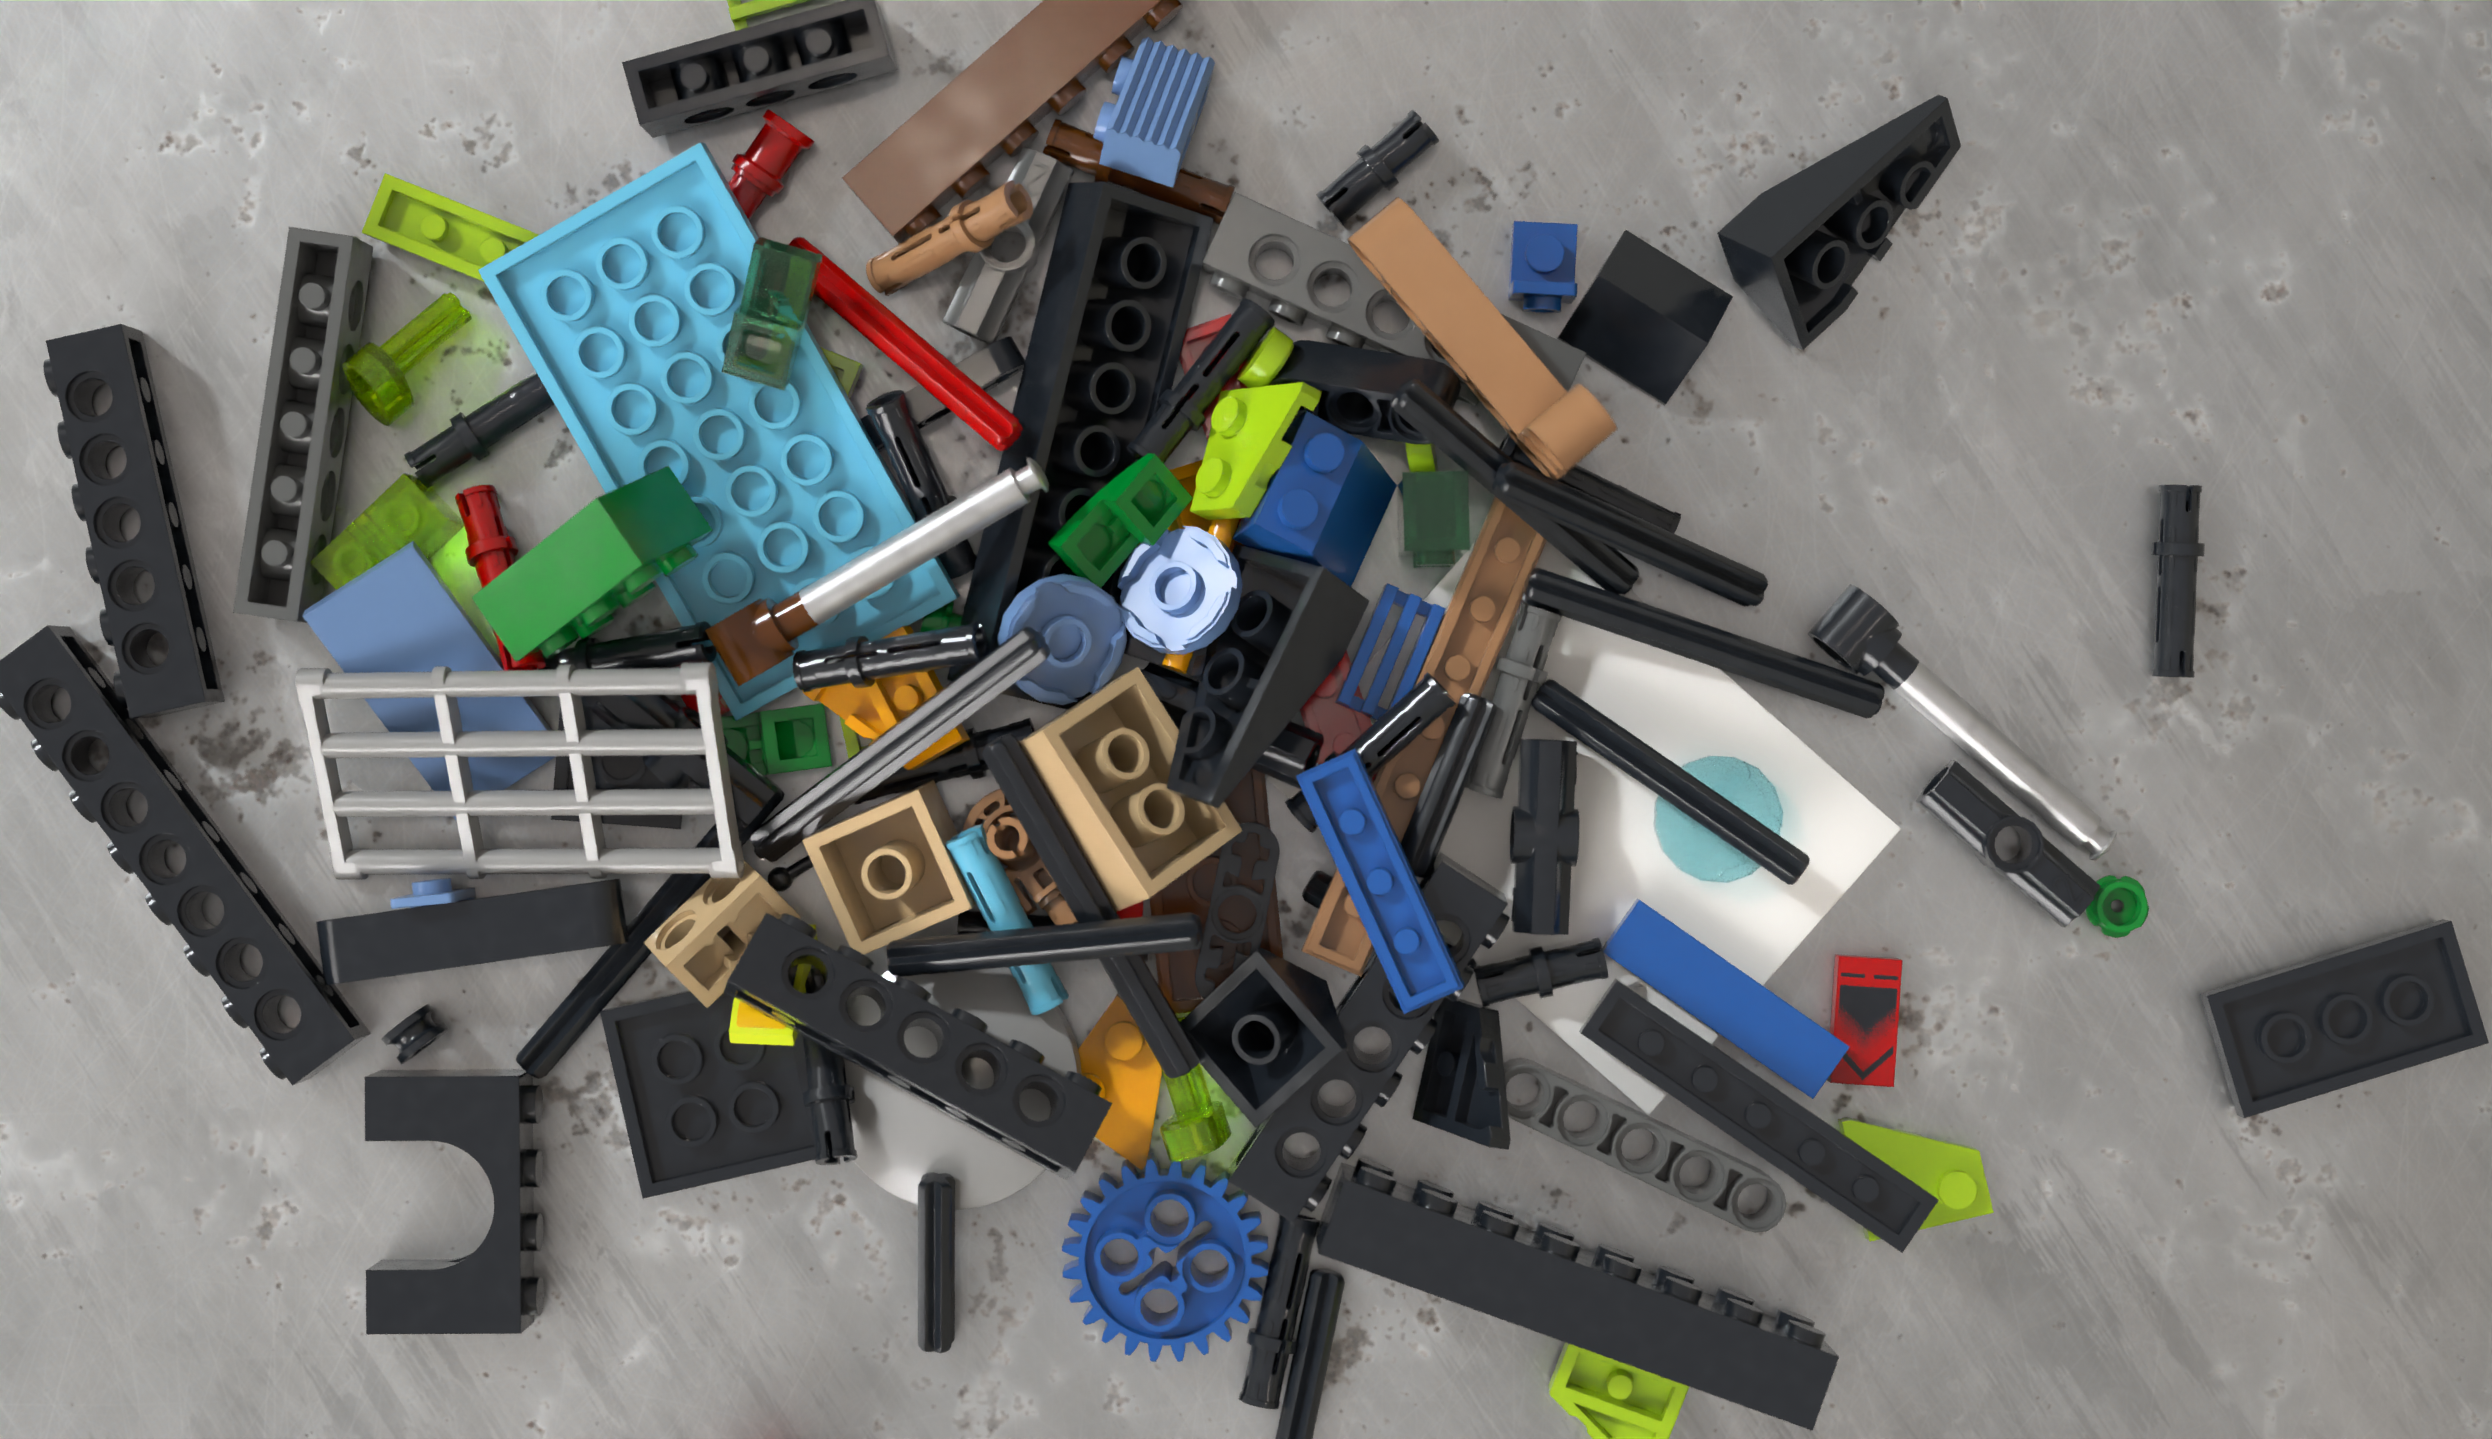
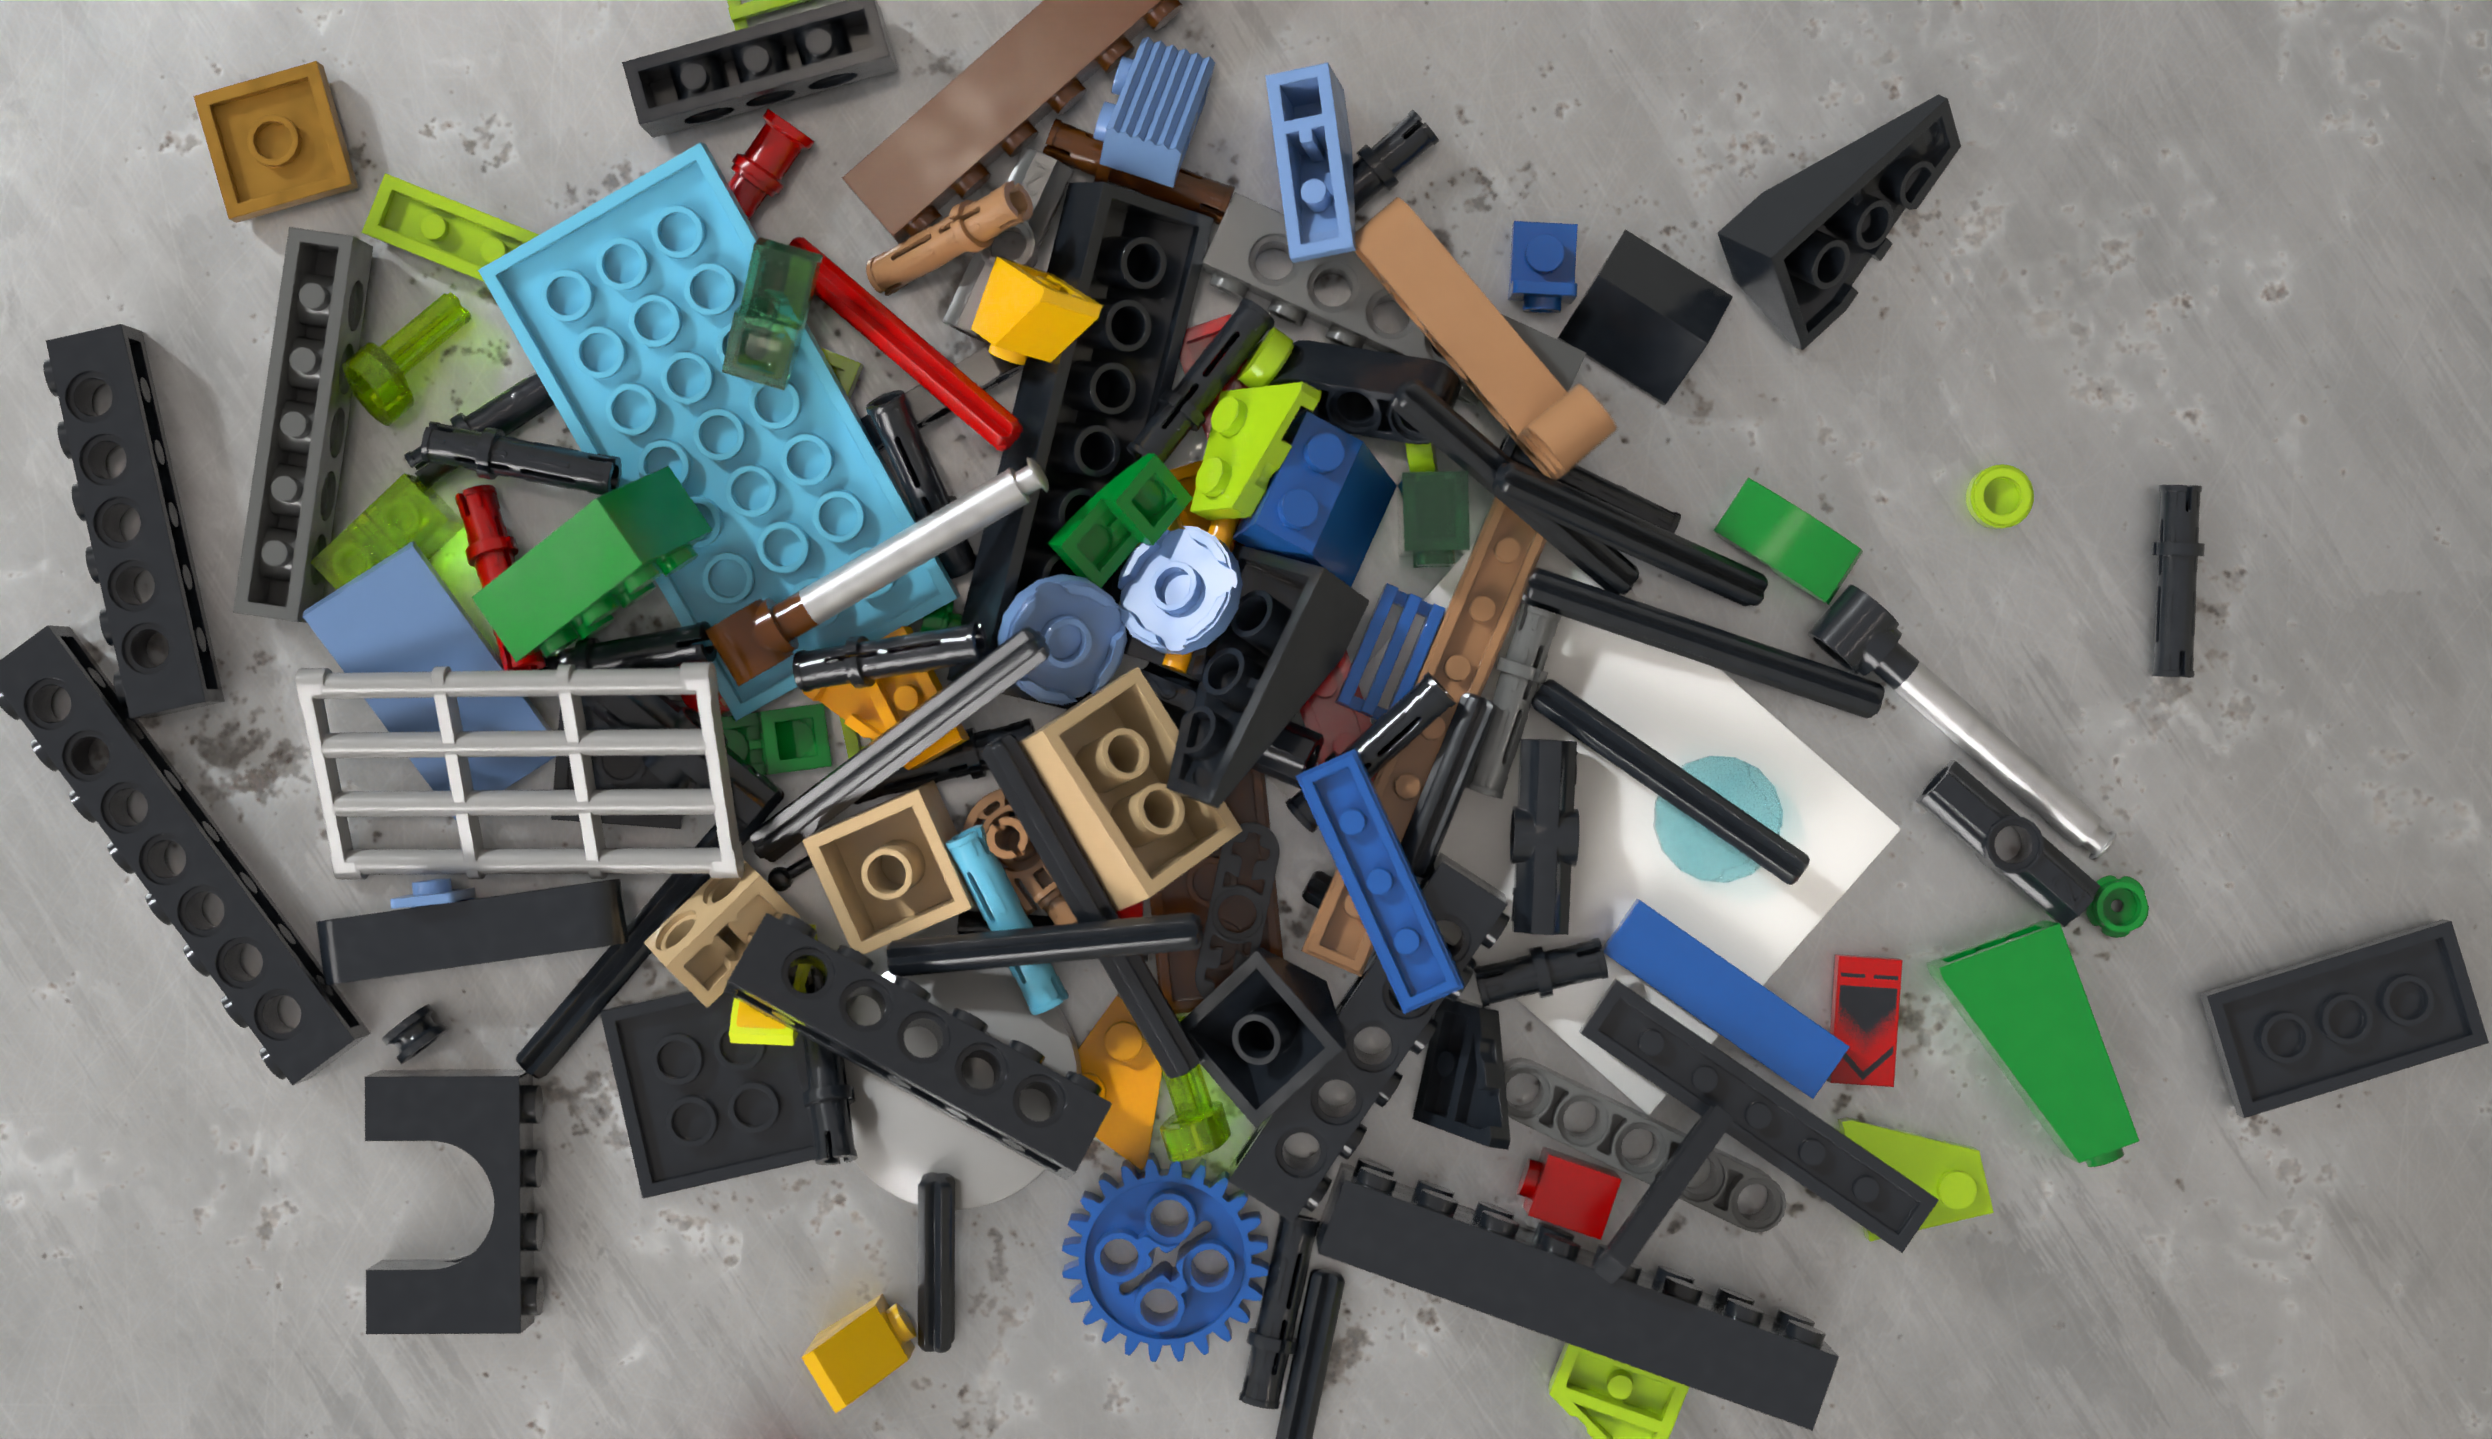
(275, 141): none -> pearl gold plate
(495, 454): none -> black pin
(860, 1351): none -> yellow slope
(1031, 313): none -> yellow slope
(1313, 161): none -> medium blue slope
(1569, 1192): none -> red brick
(1662, 1194): none -> black tile
(1788, 541): none -> green slope
(2000, 496): none -> lime tile
(2041, 1032): none -> green slope

